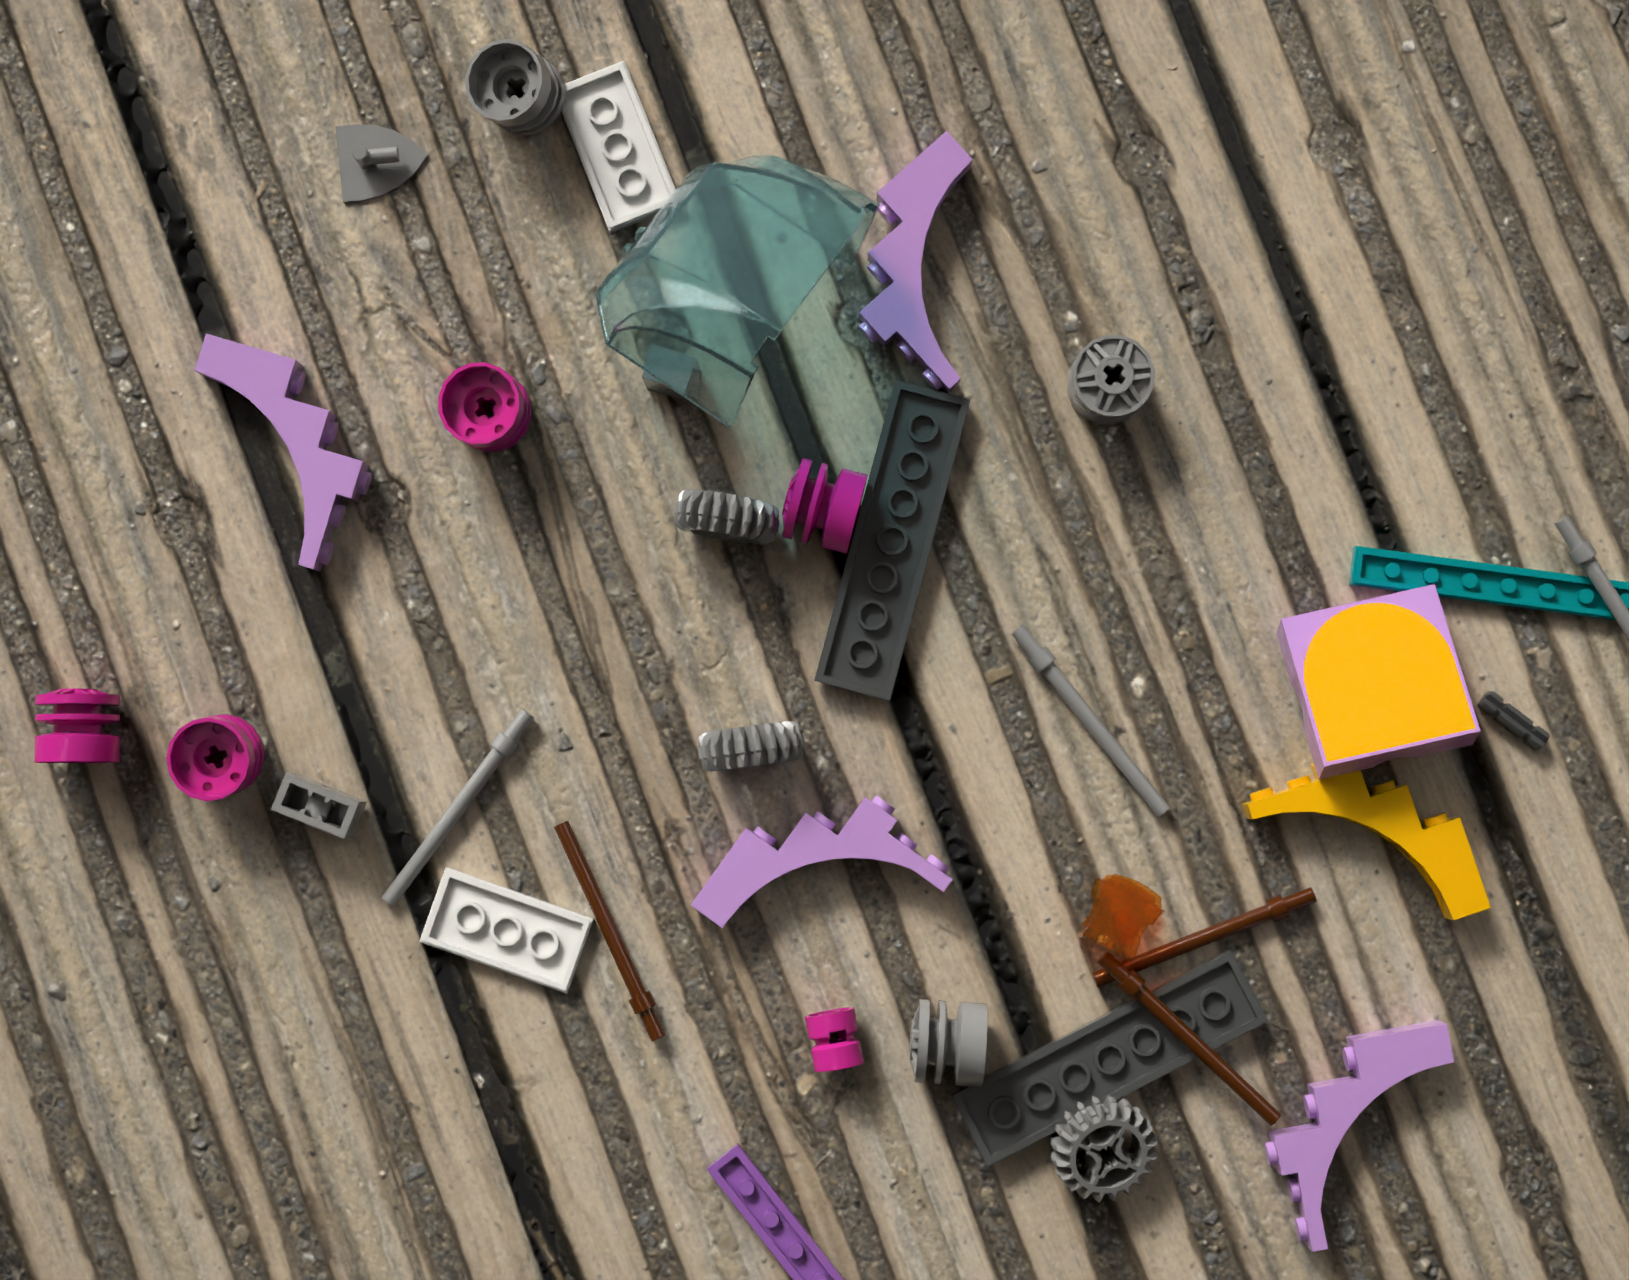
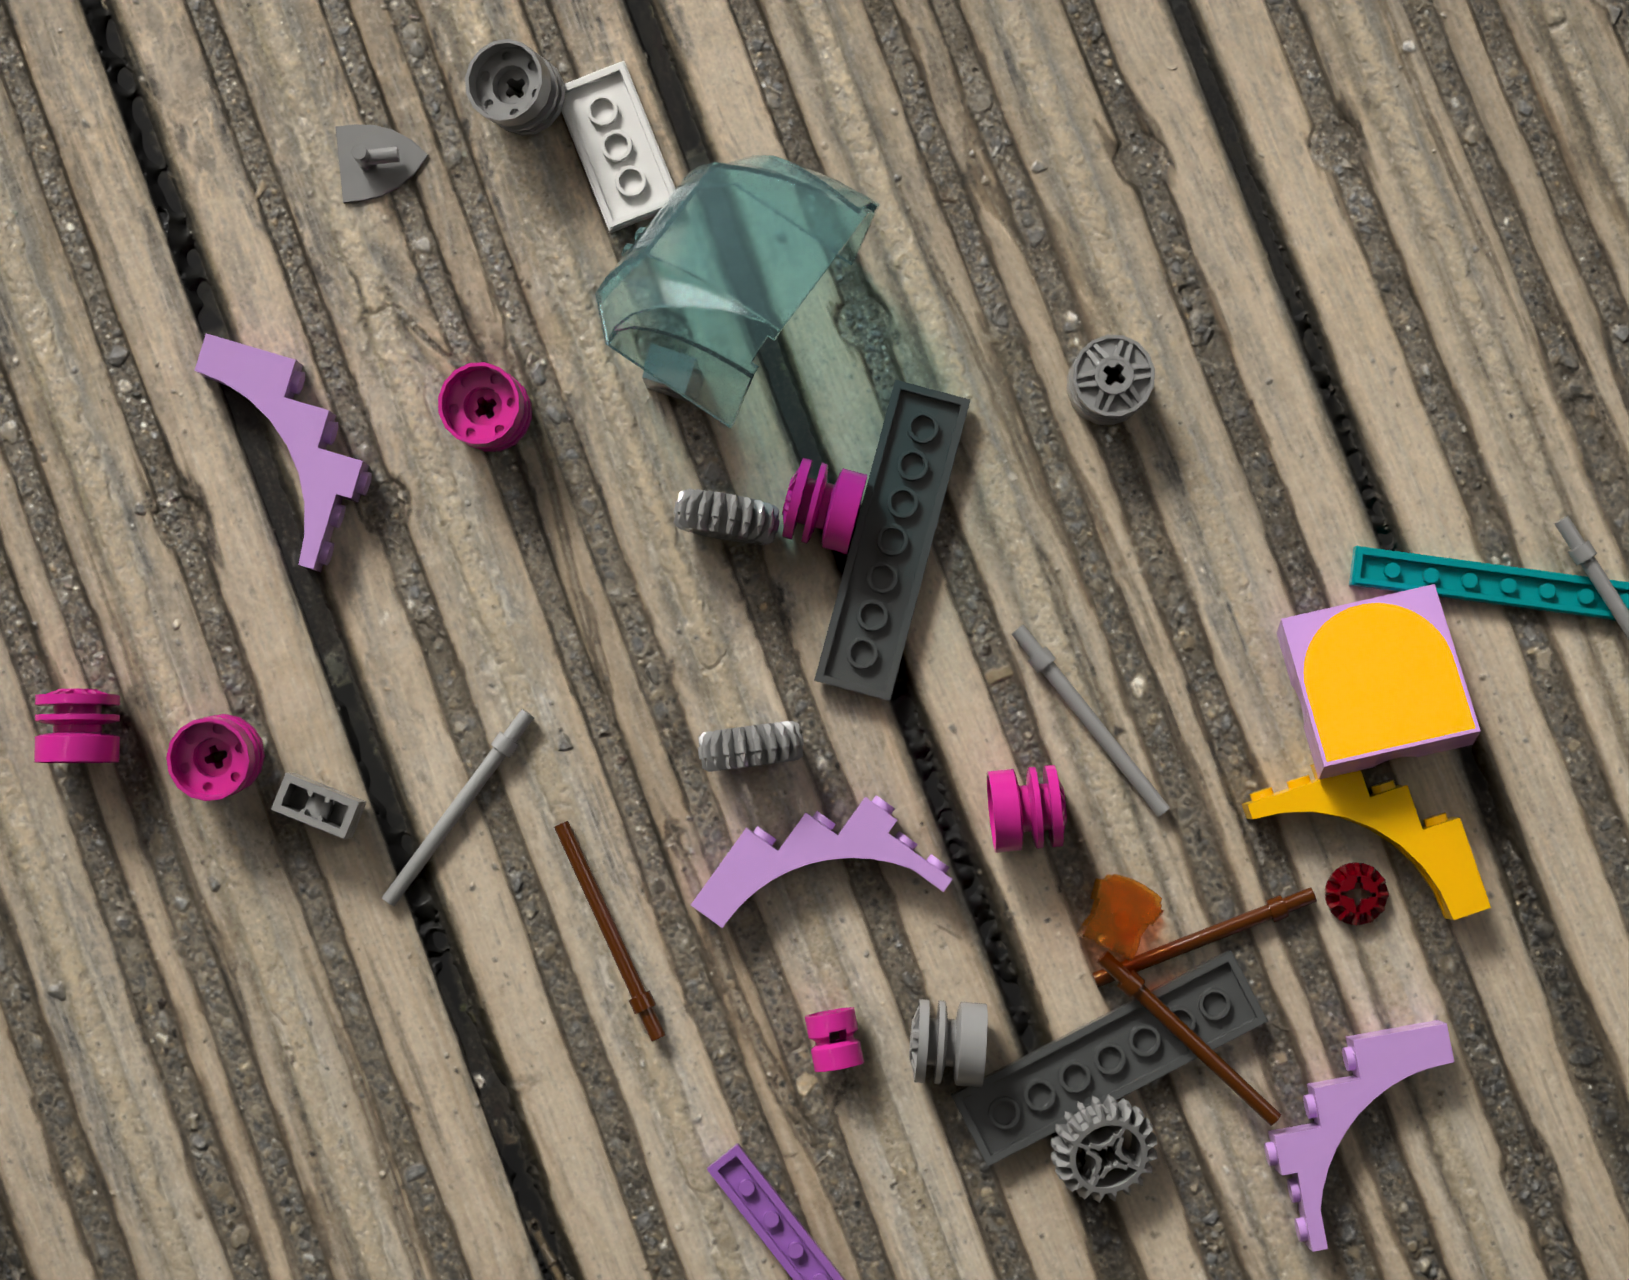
(506, 930): white tile -> none
(899, 310): lavender arch -> none
(1025, 808): none -> dark pink wheel
(1344, 907): none -> dark red gear
(1513, 720): dark grey axle -> none

